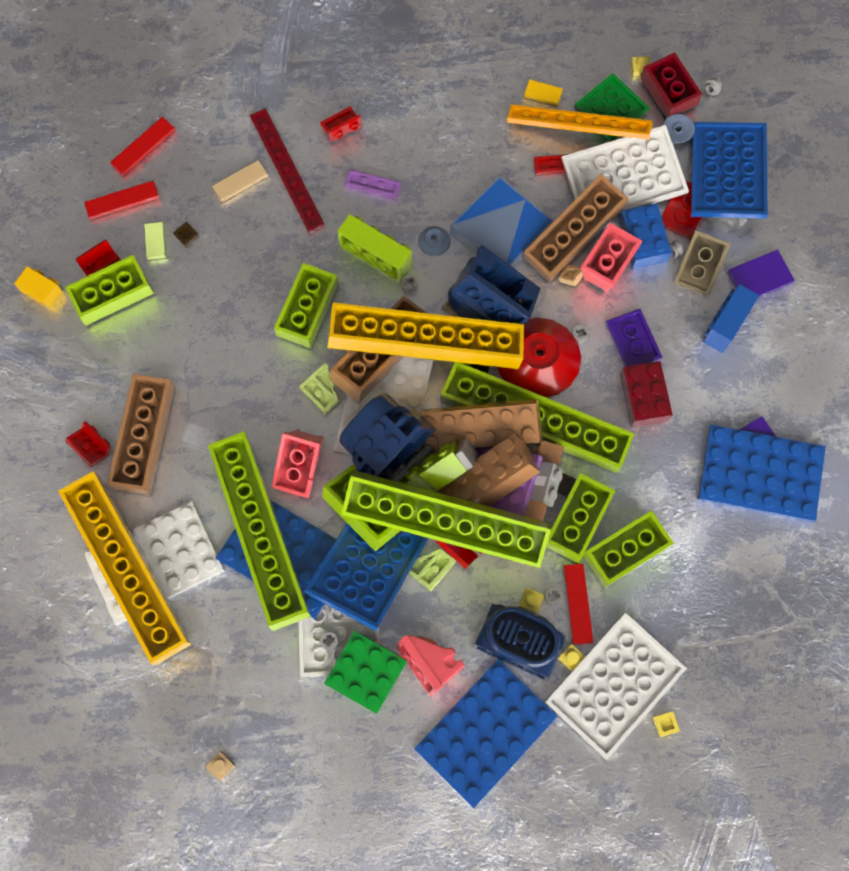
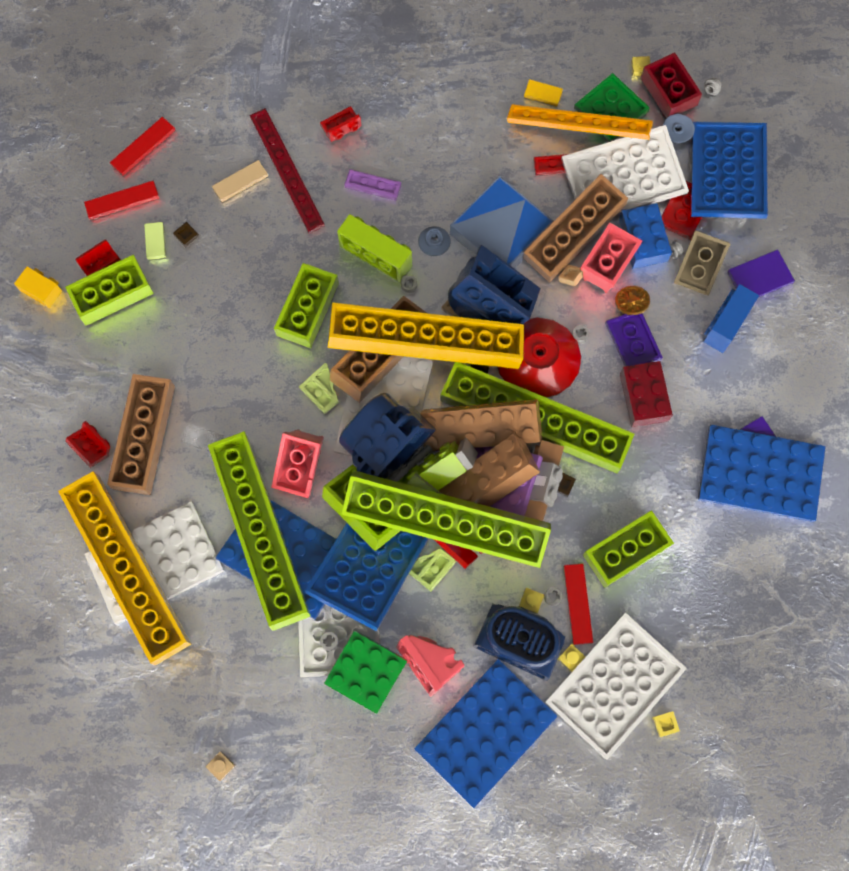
(579, 518): lime brick -> none
(632, 300): none -> pearl gold wheel

